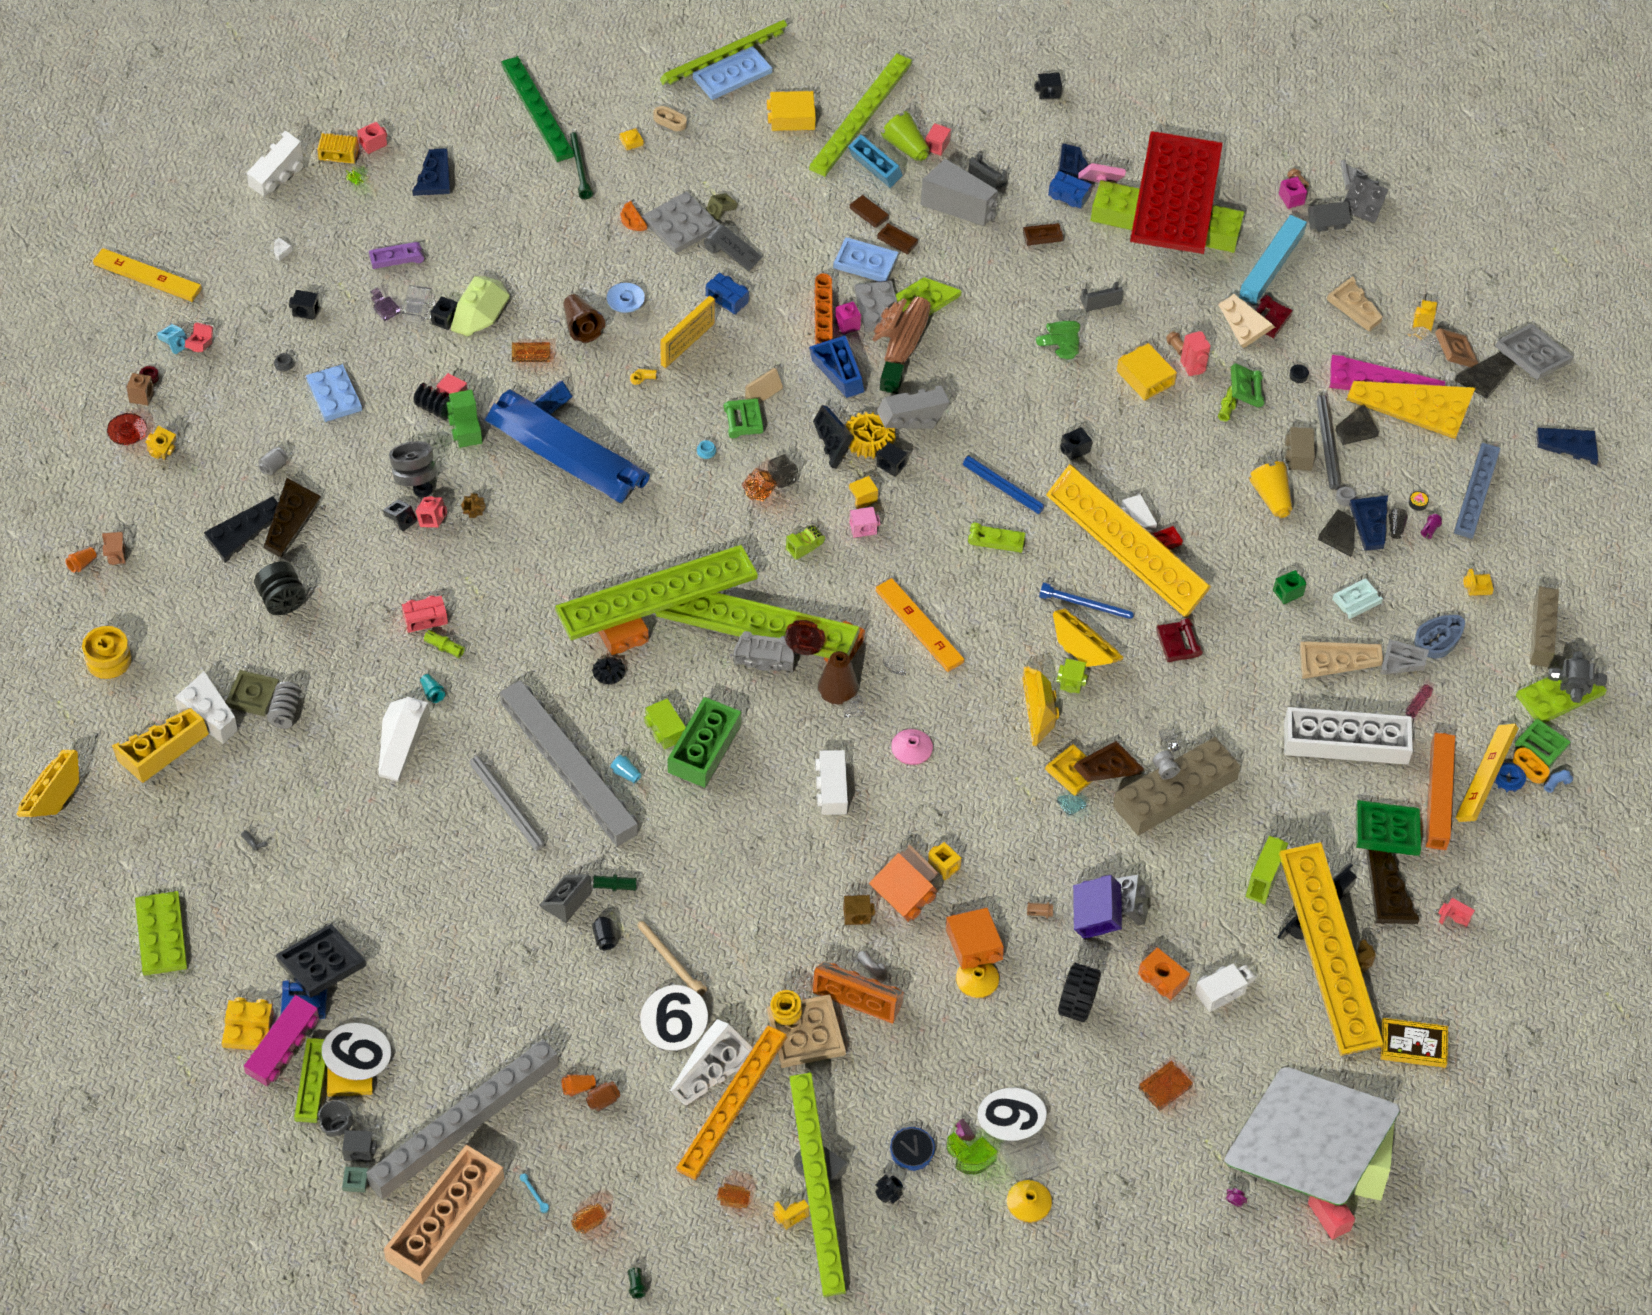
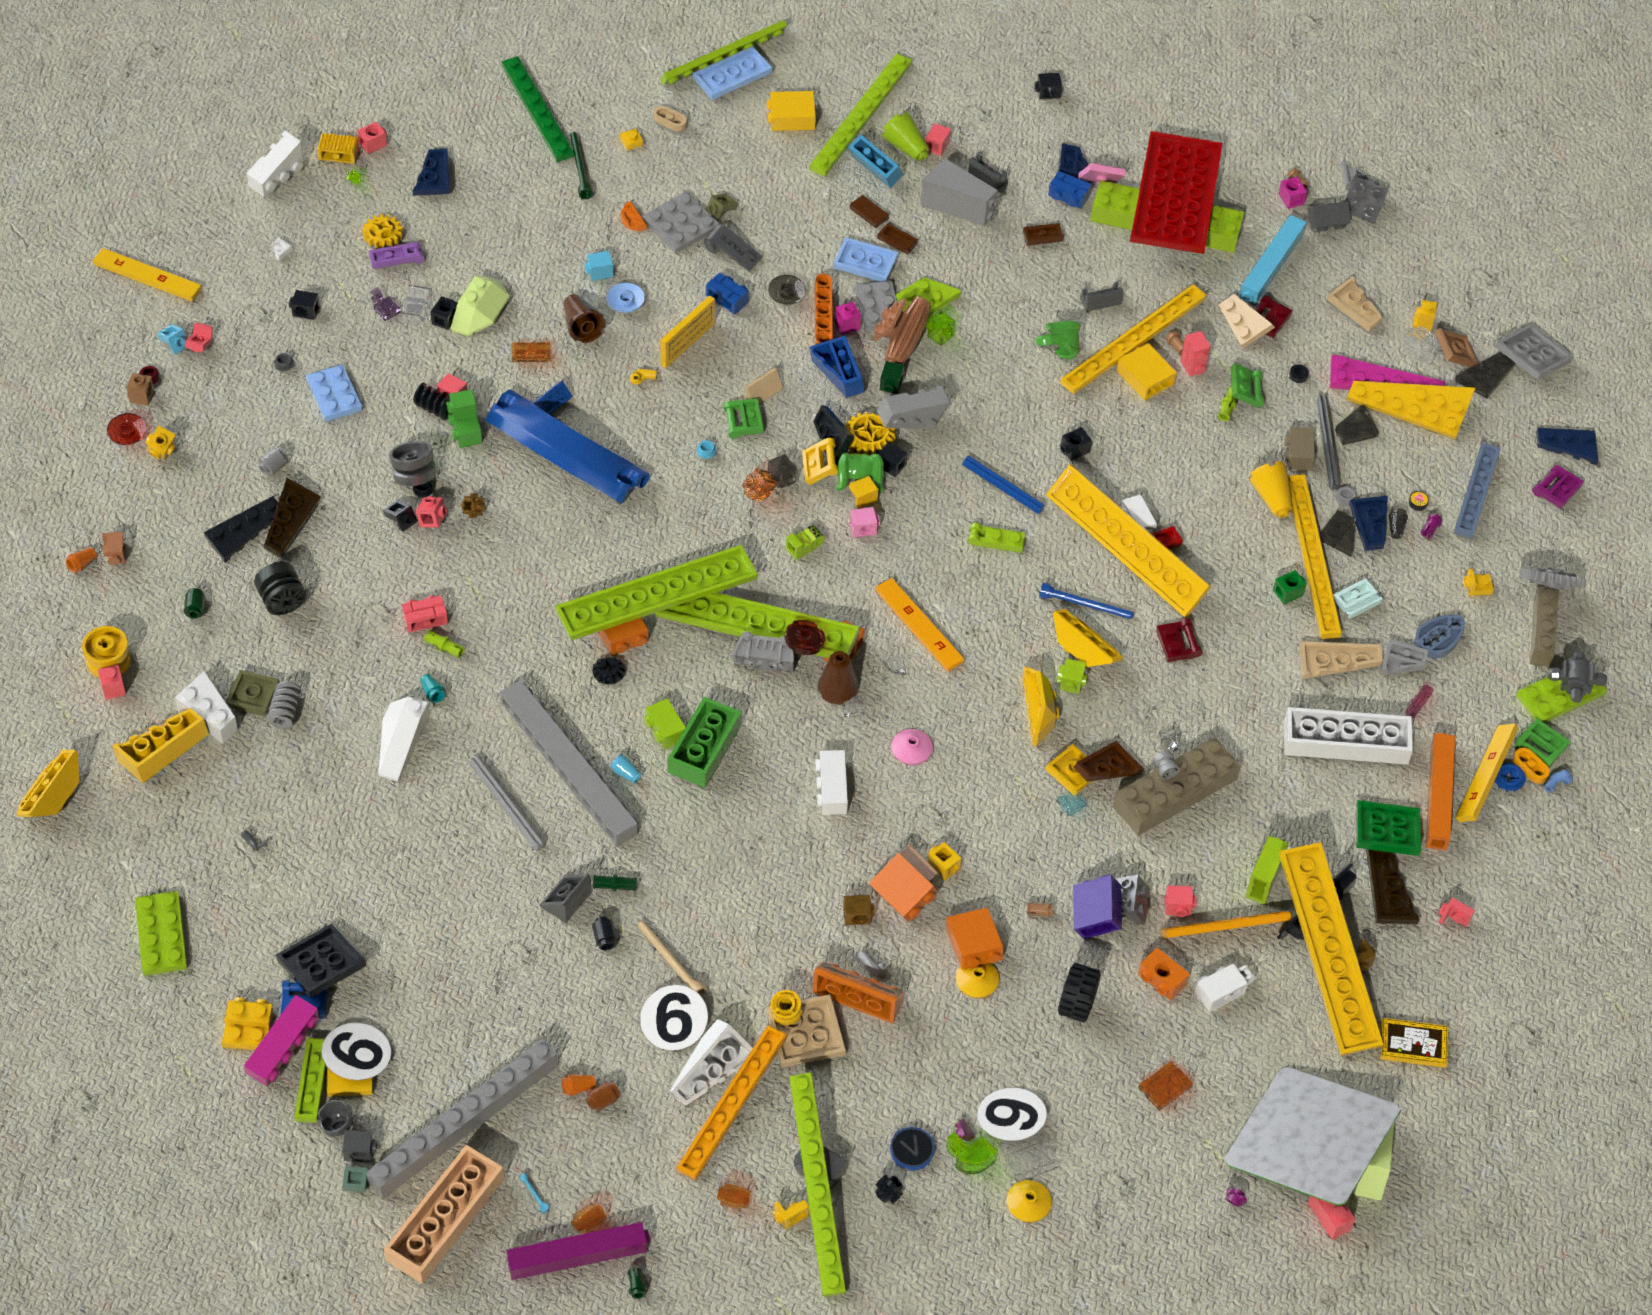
(111, 682): none -> coral brick
(194, 603): none -> dark green brick
(382, 231): none -> yellow gear
(577, 1250): none -> magenta brick
(599, 265): none -> medium azure brick
(787, 289): none -> clear smoke dish
(814, 461): none -> yellow plate
(859, 466): none -> bright green hair
(940, 328): none -> clear neon green brick
(1133, 338): none -> yellow plate
(1179, 900): none -> coral brick
(1226, 924): none -> light orange tile
(1313, 558): none -> yellow plate
(1553, 578): none -> light grey gear
(1562, 490): none -> magenta plate

